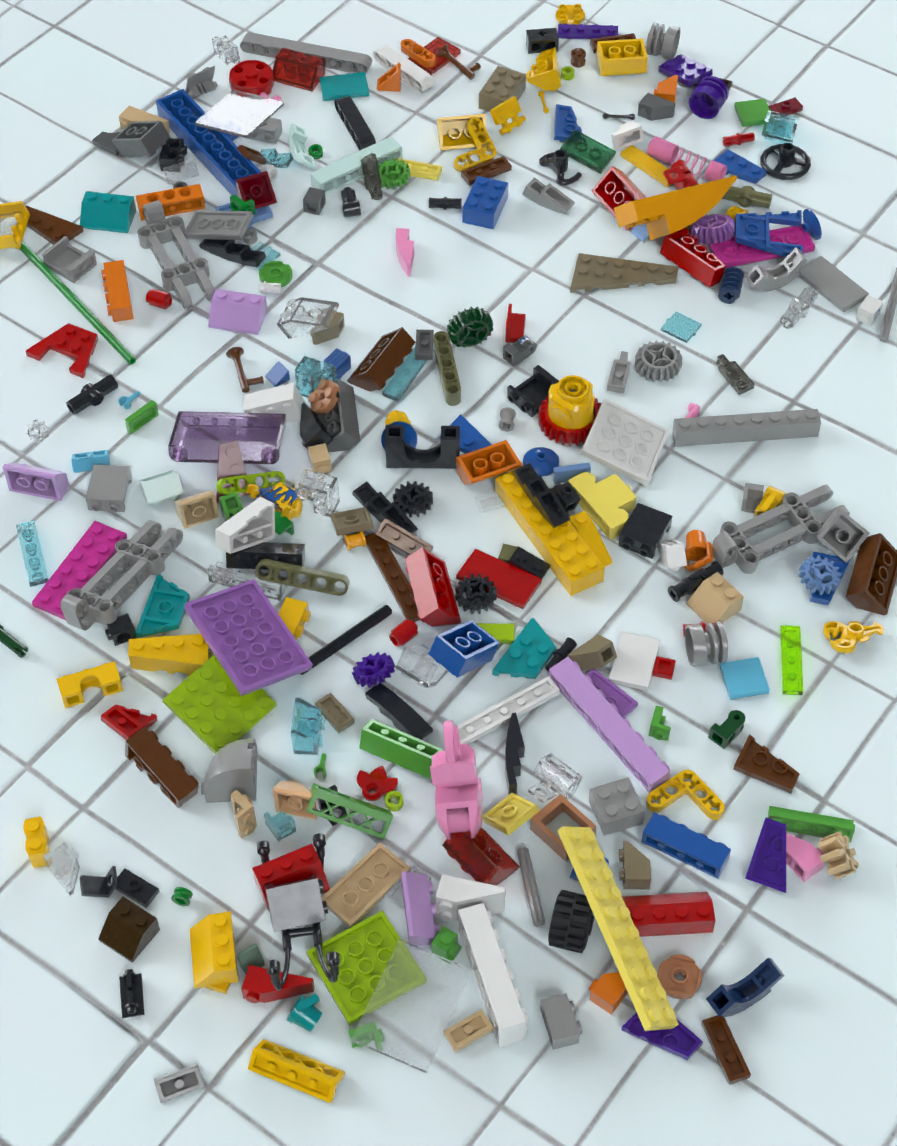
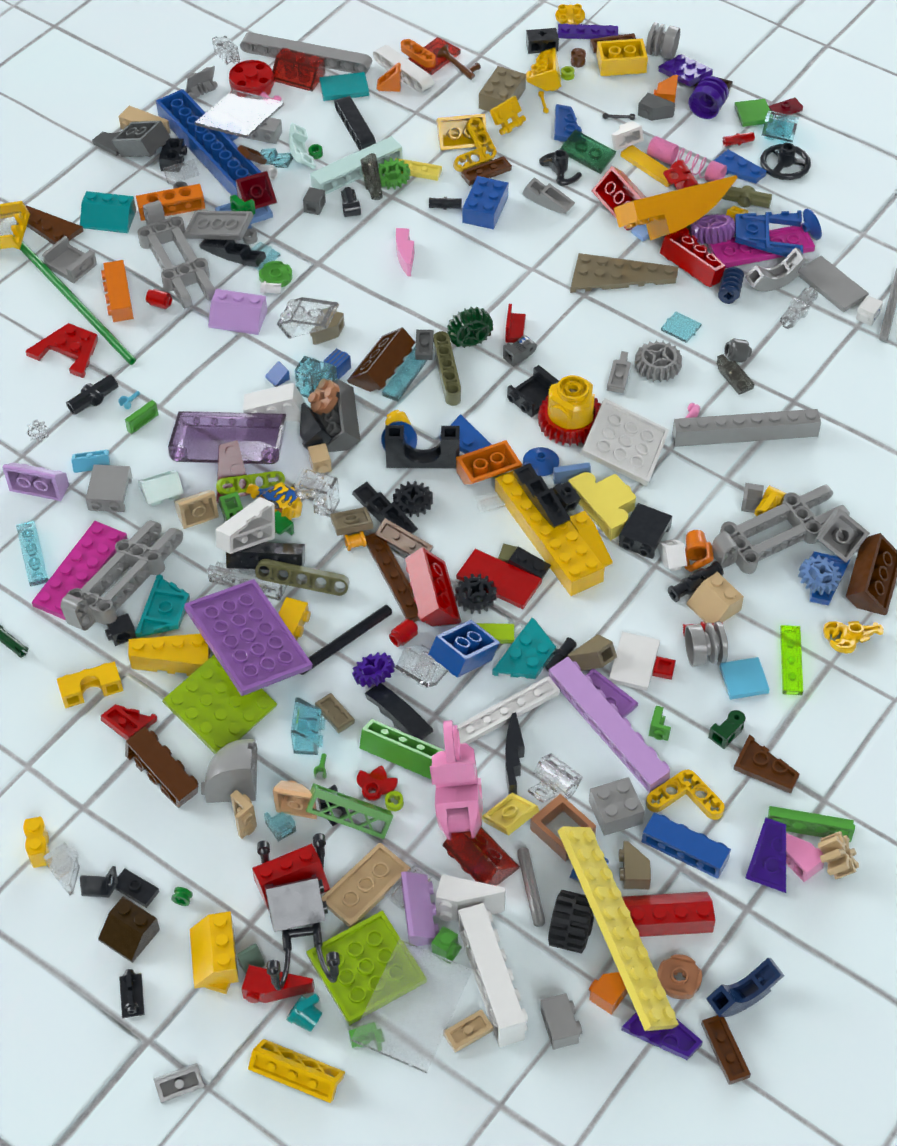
(235, 353): reddish brown piece -> none
(507, 416): light grey bush -> none
(737, 350): none -> dark grey head

